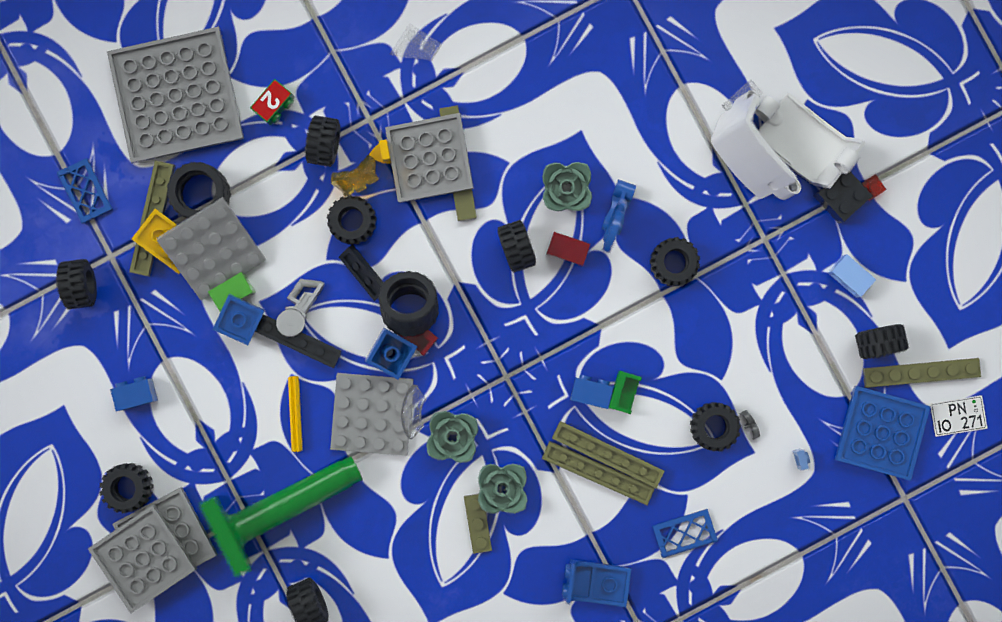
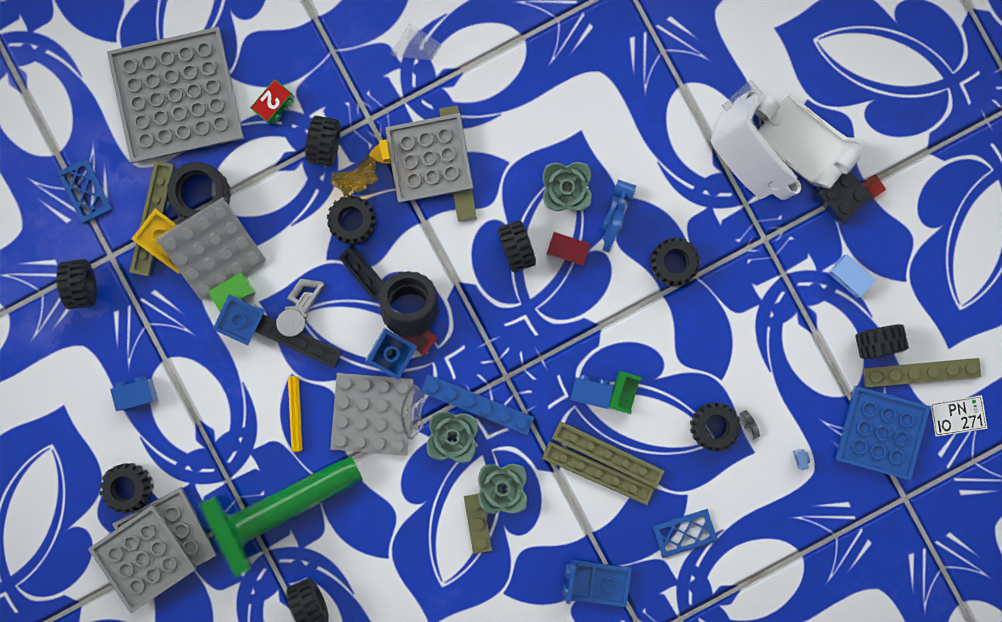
(477, 404): none -> blue plate

